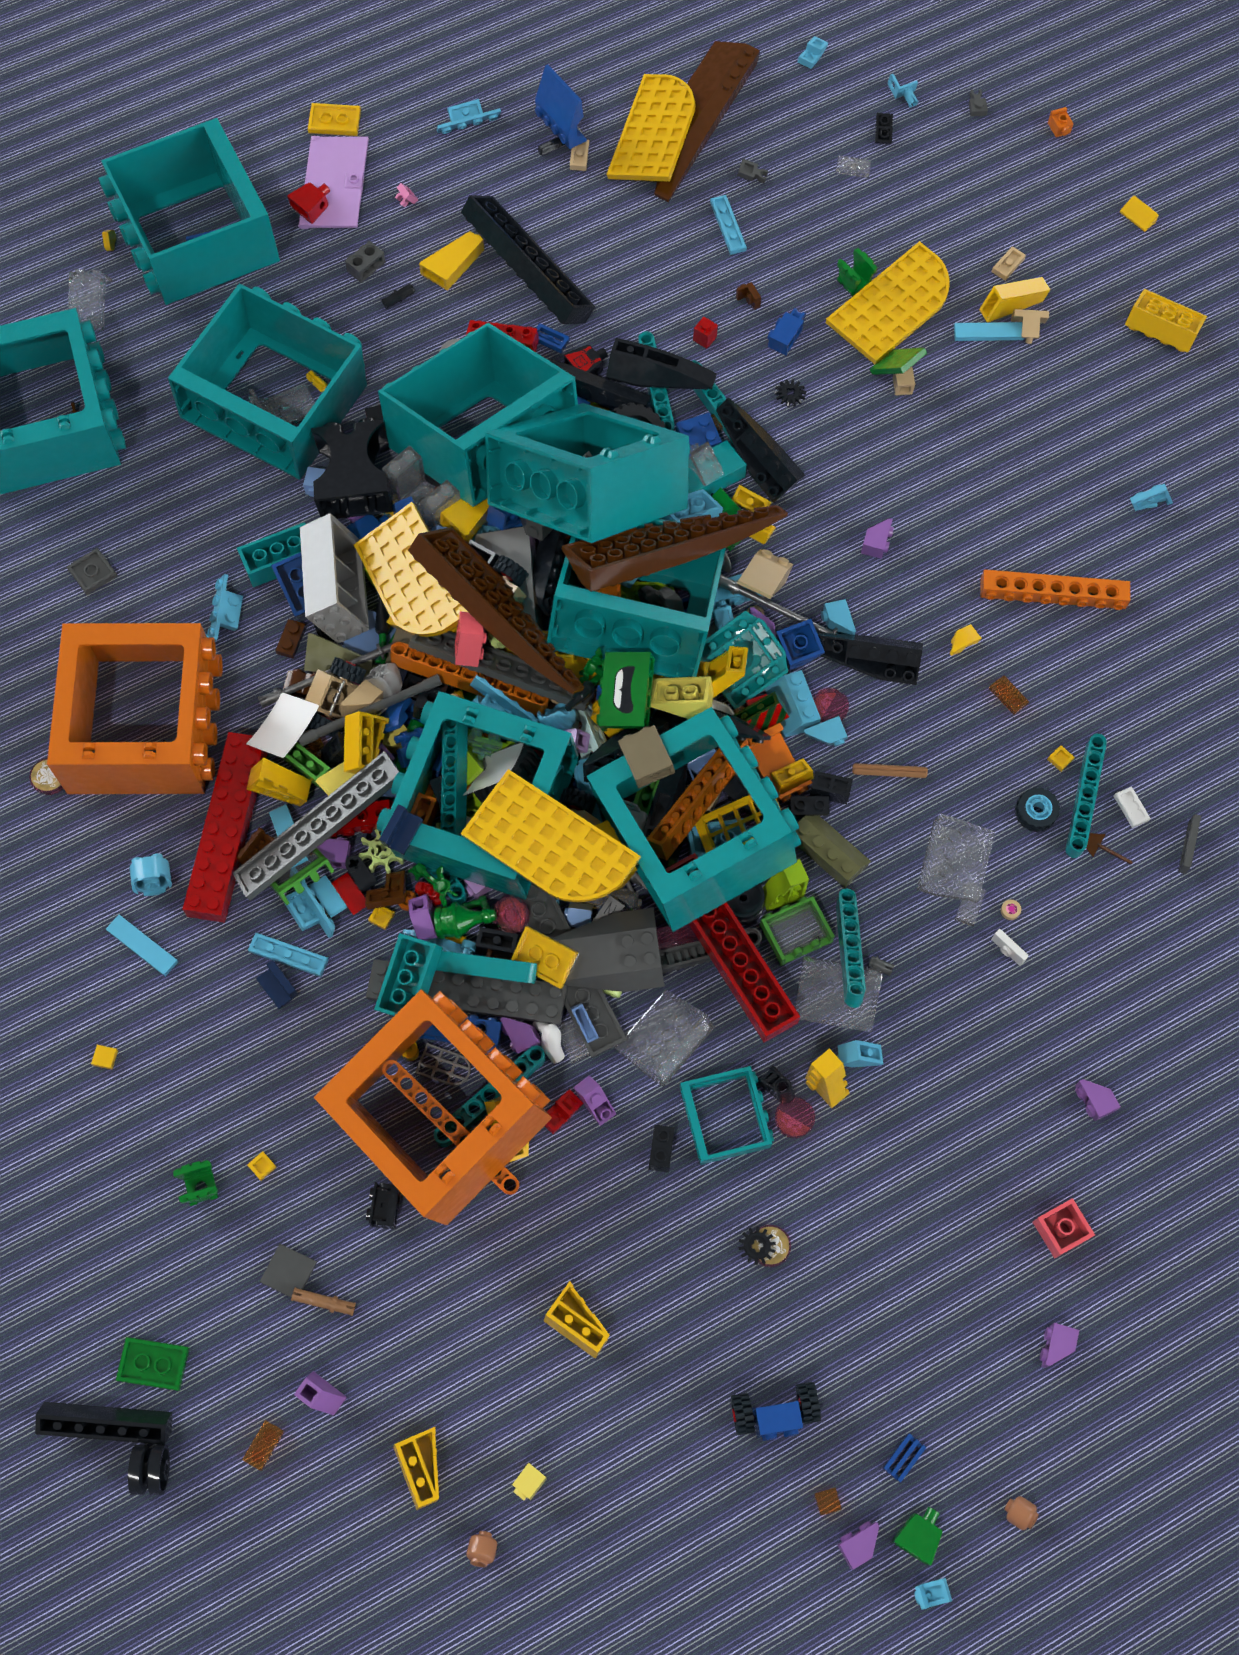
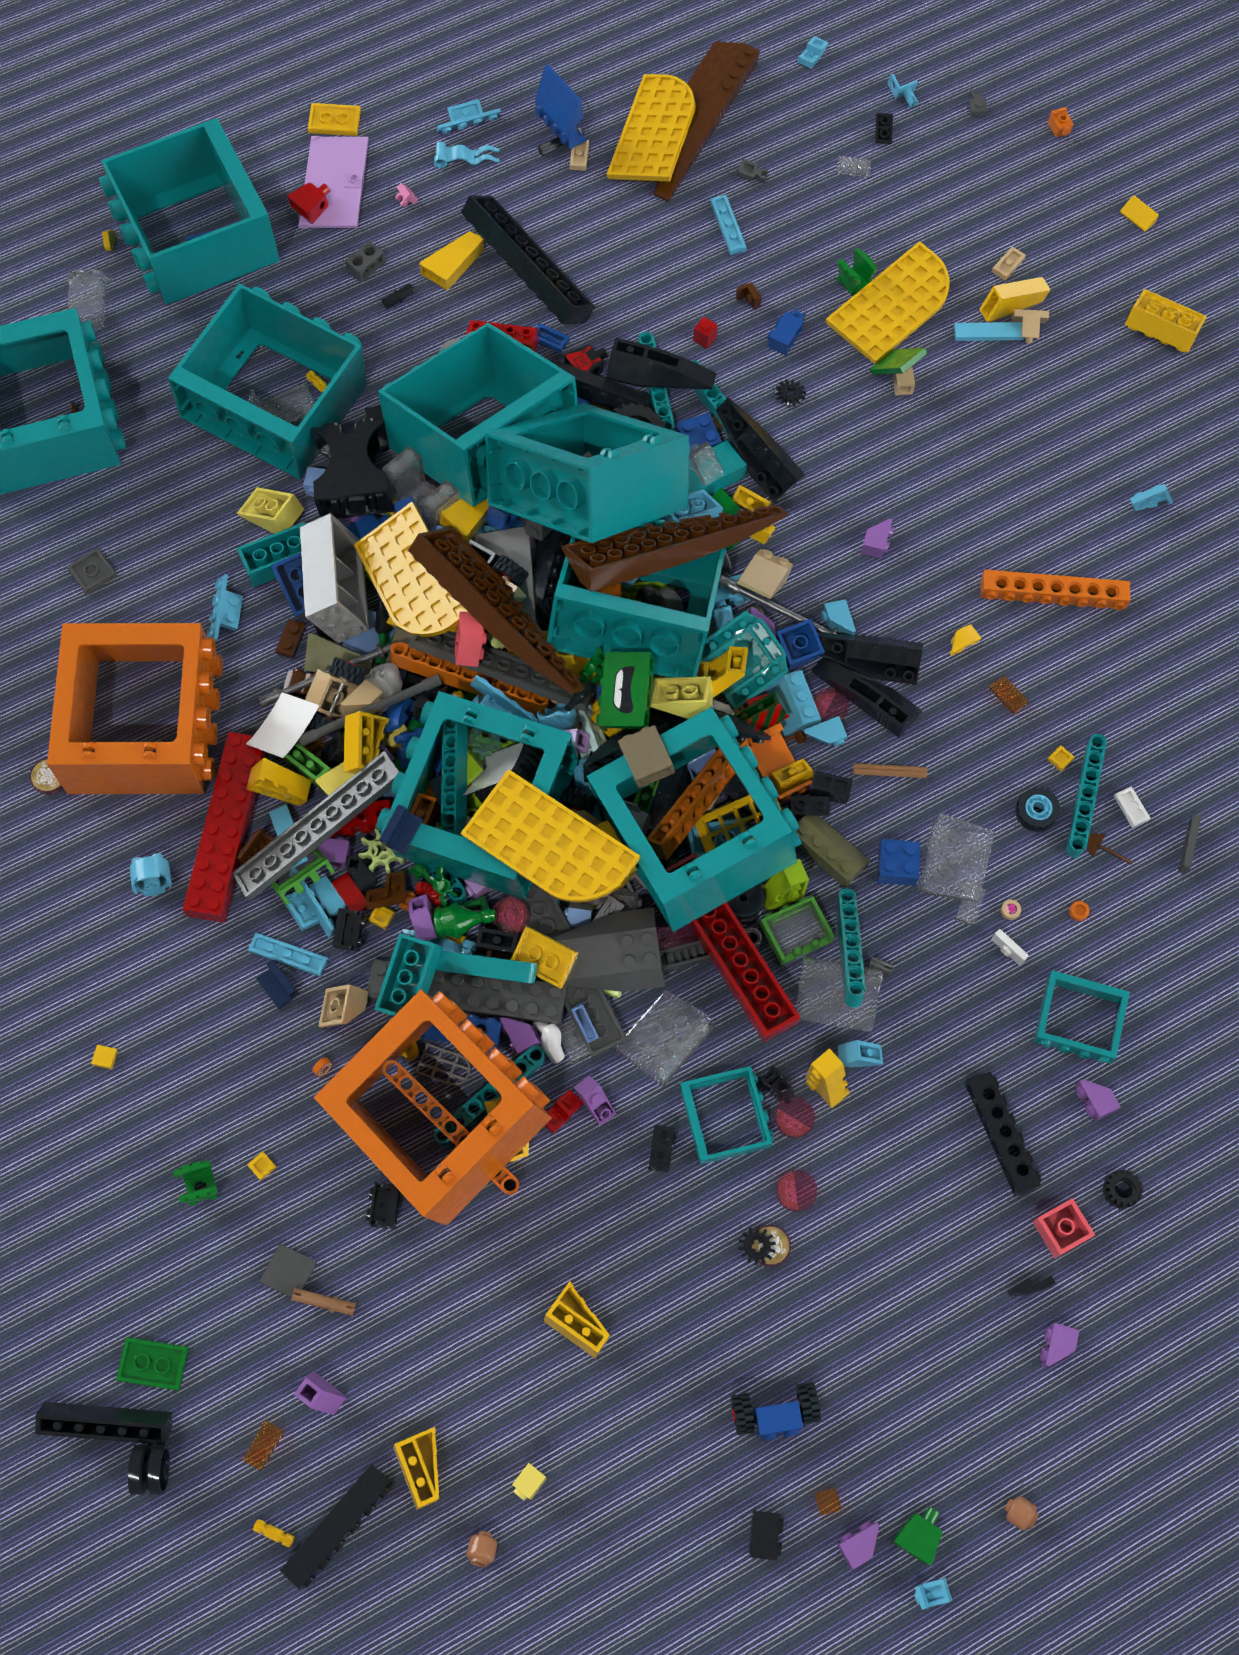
(142, 945): medium azure tile -> none
(271, 509): none -> light yellow slope
(273, 1533): none -> yellow axle
(322, 1067): none -> orange tile
(335, 1527): none -> black brick
(342, 1005): none -> tan slope
(349, 930): none -> black hinge
(448, 154): none -> medium azure flag
(764, 1535): none -> black hinge
(796, 1190): none -> clear pink tile
(798, 735): none -> reddish brown piece
(872, 697): none -> black wedge
(898, 862): none -> blue brick
(915, 1442): blue tile -> none
(1000, 1144): none -> black brick
(1028, 1288): none -> black slope
(1079, 911): none -> orange tile
(1090, 988): none -> teal window
(1114, 1198): none -> black tyre

